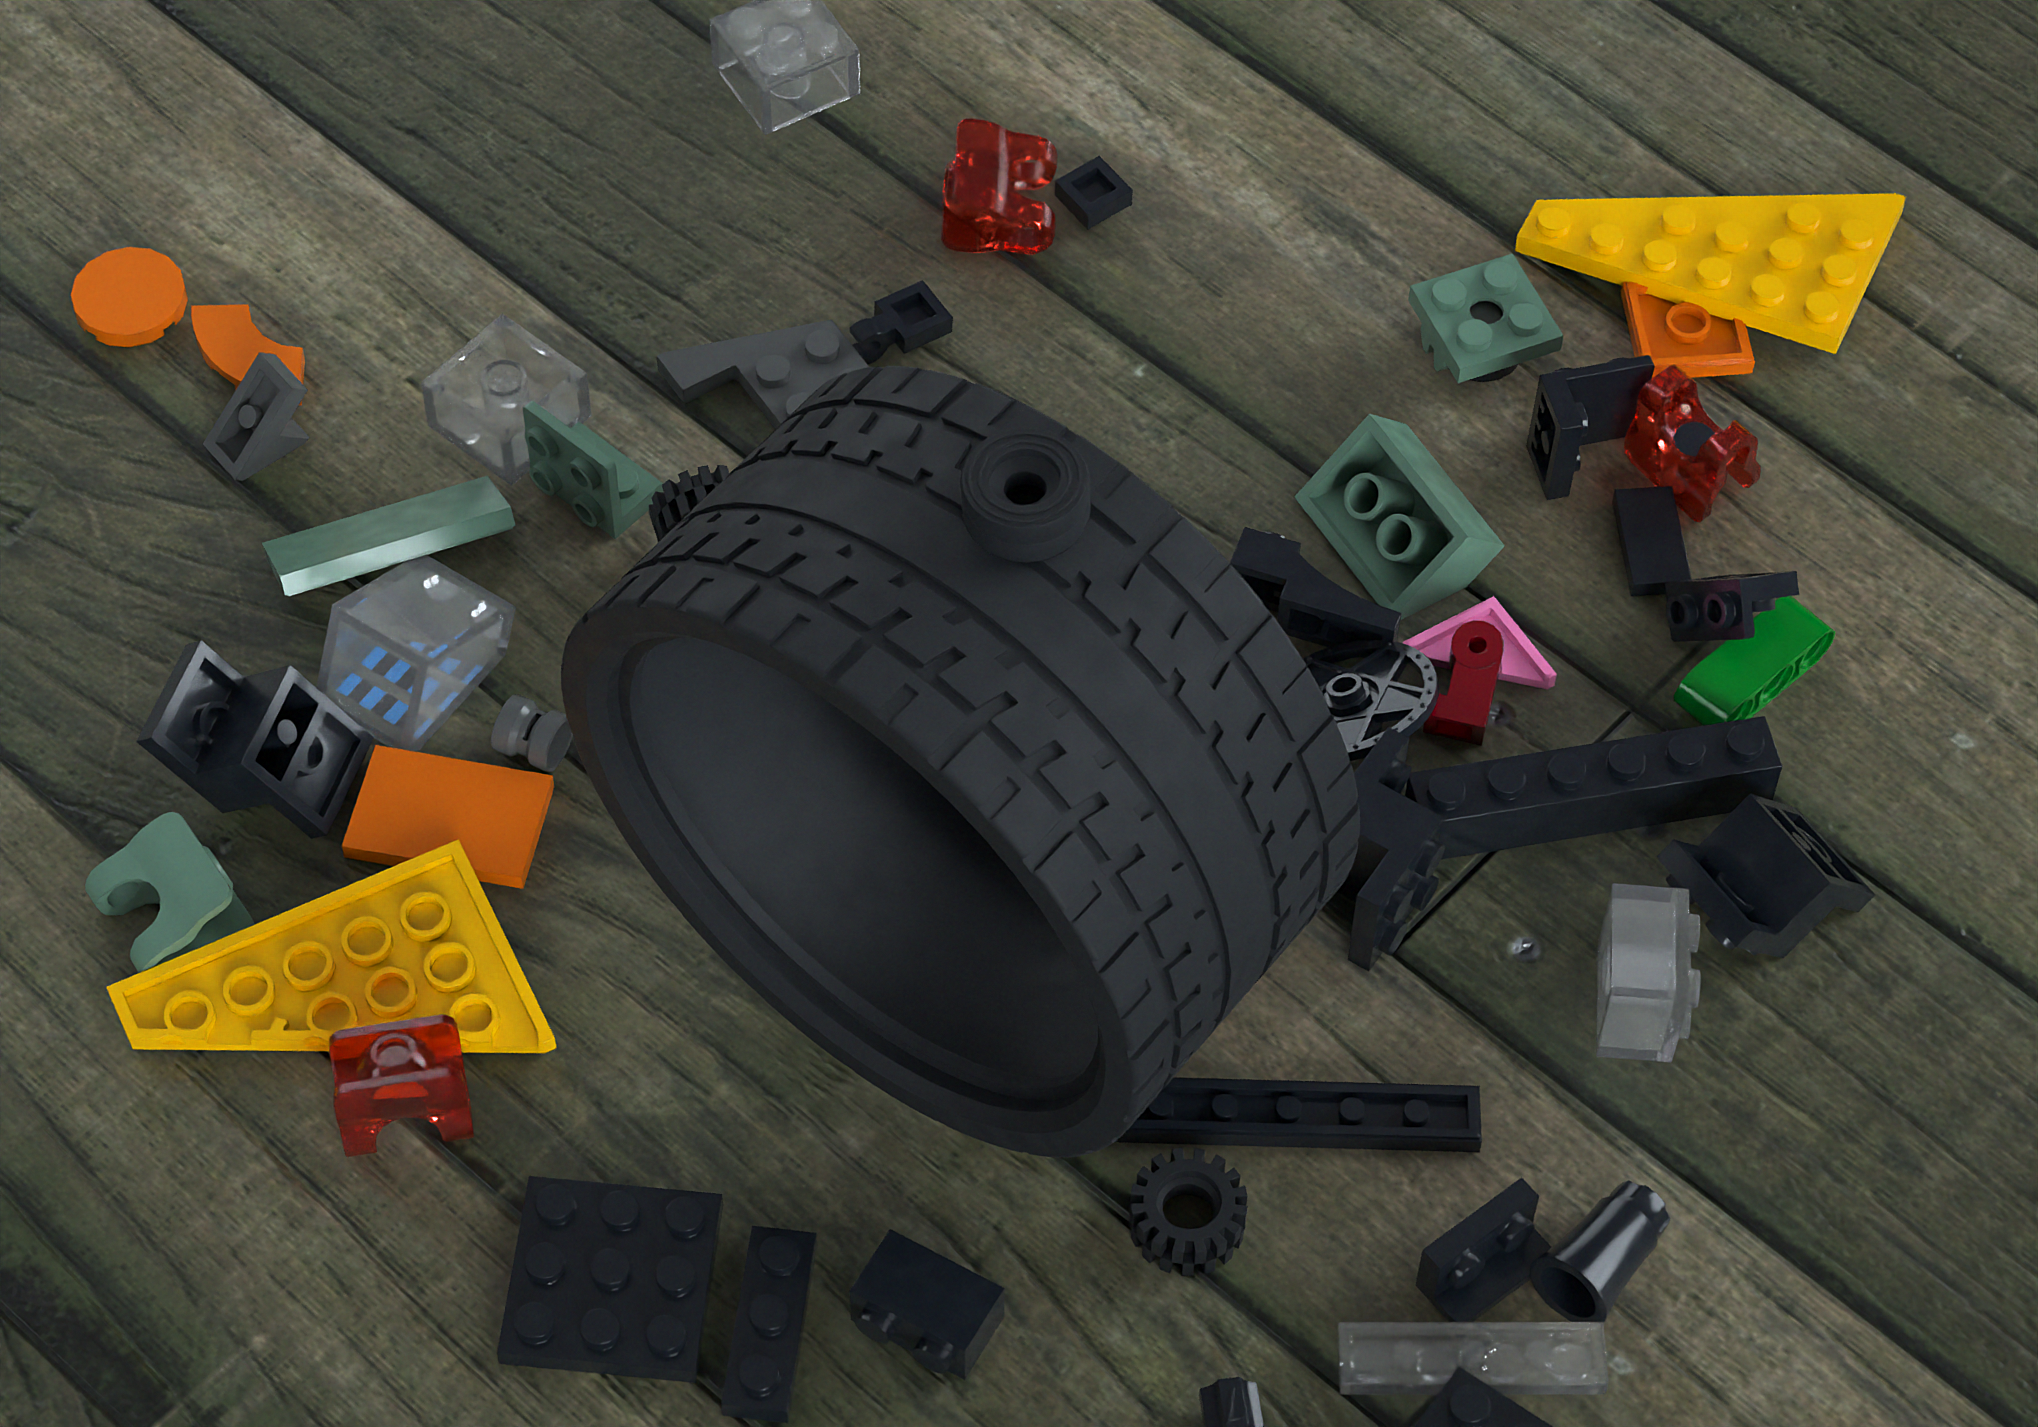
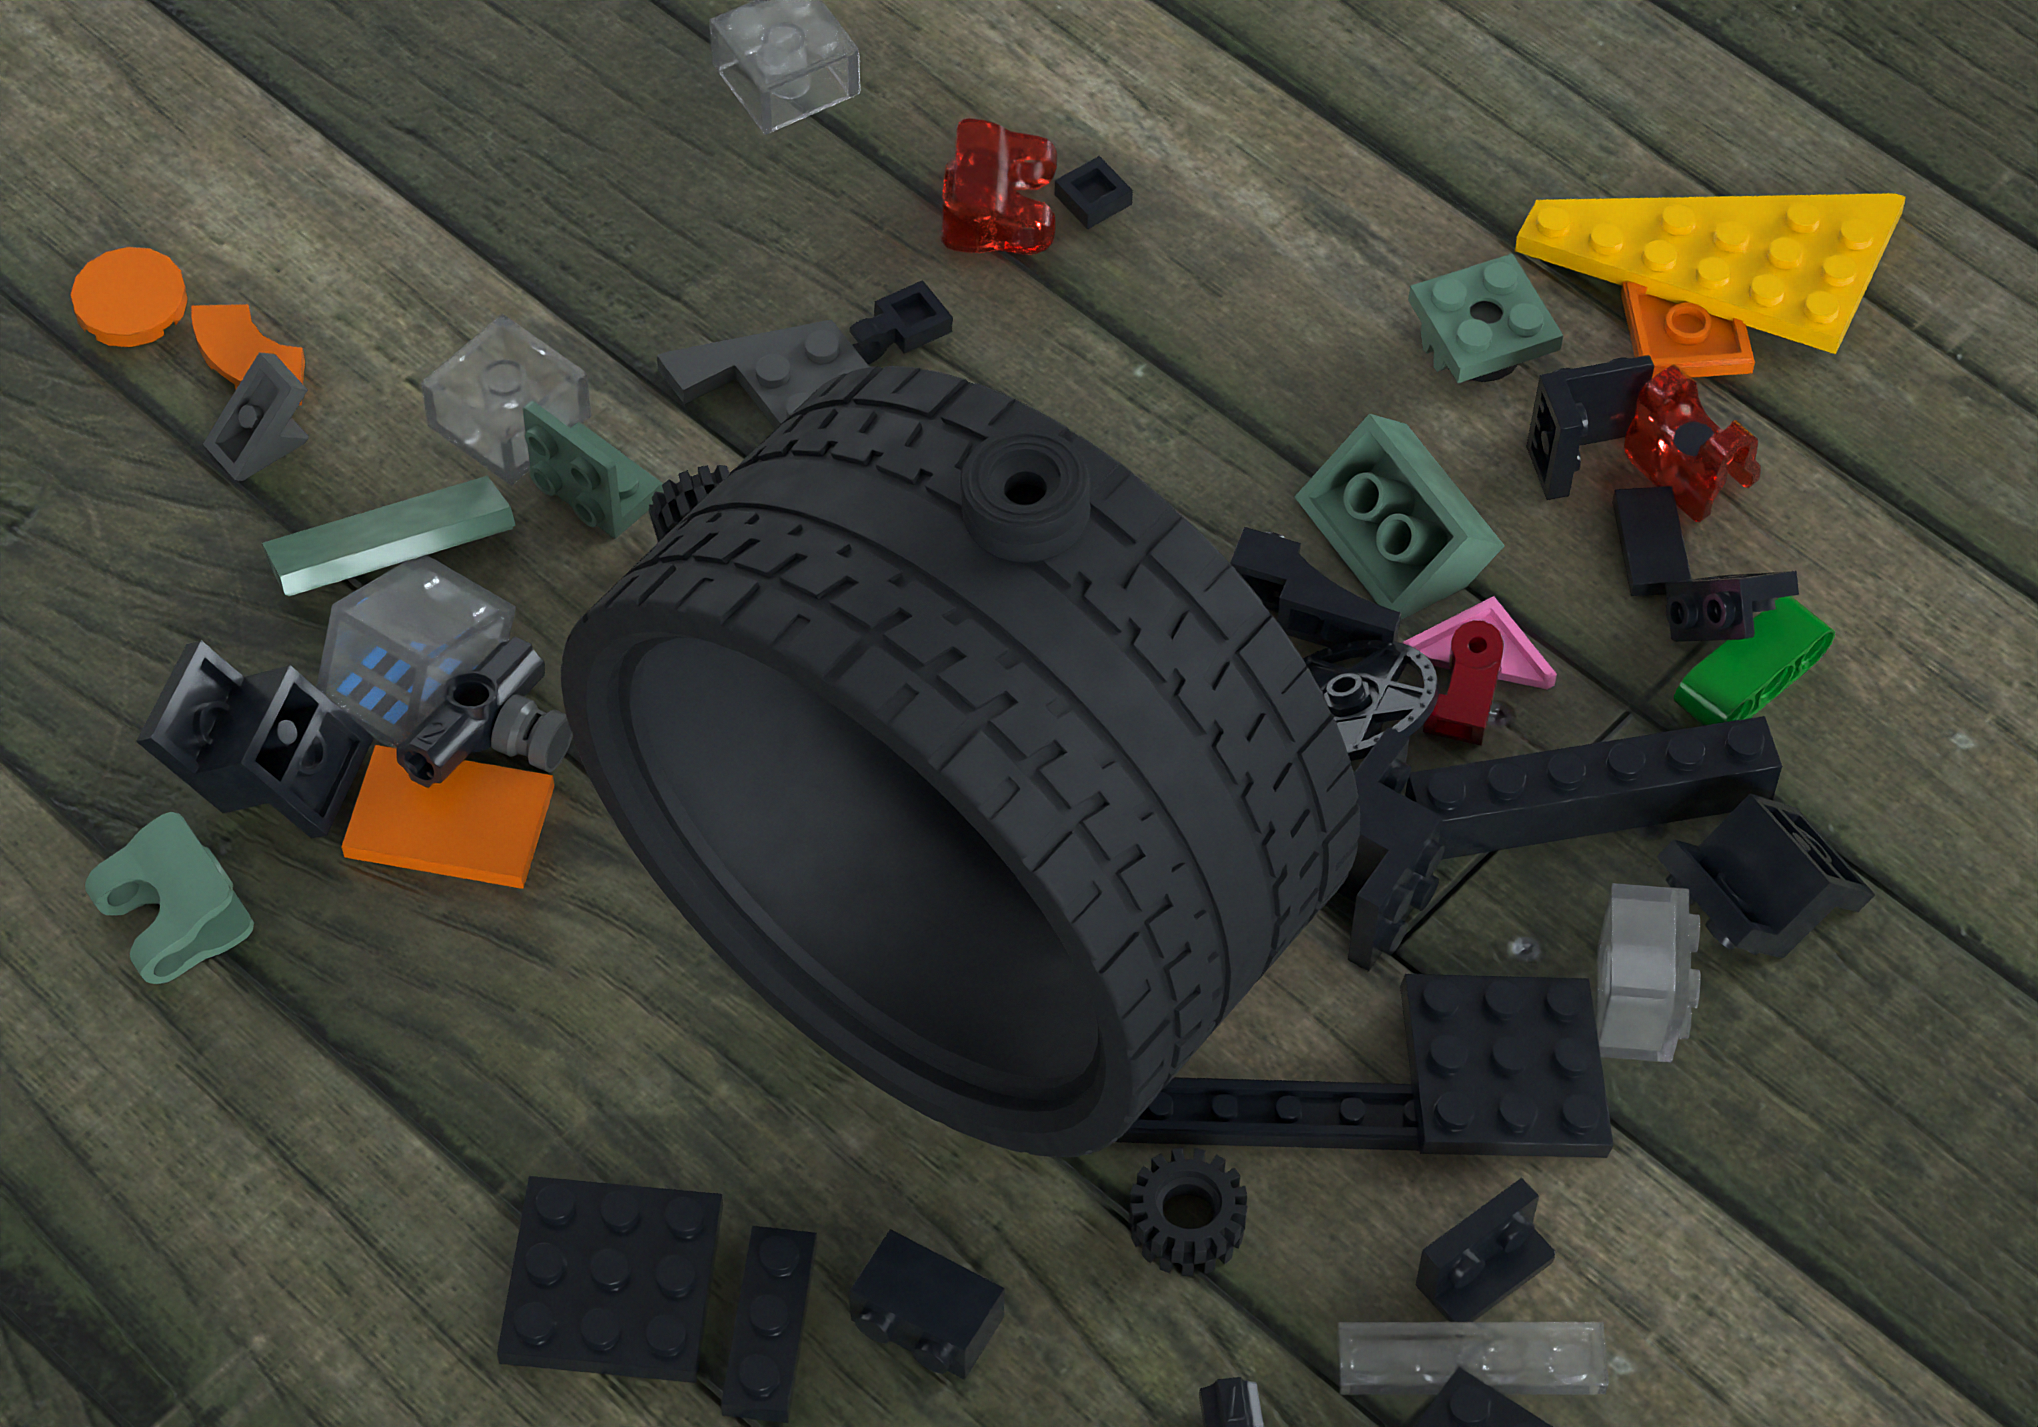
(357, 957): yellow wing -> none
(397, 1074): clear red piece -> none
(469, 712): none -> black piece
(1505, 1066): none -> black plate
(1600, 1254): black plant -> none

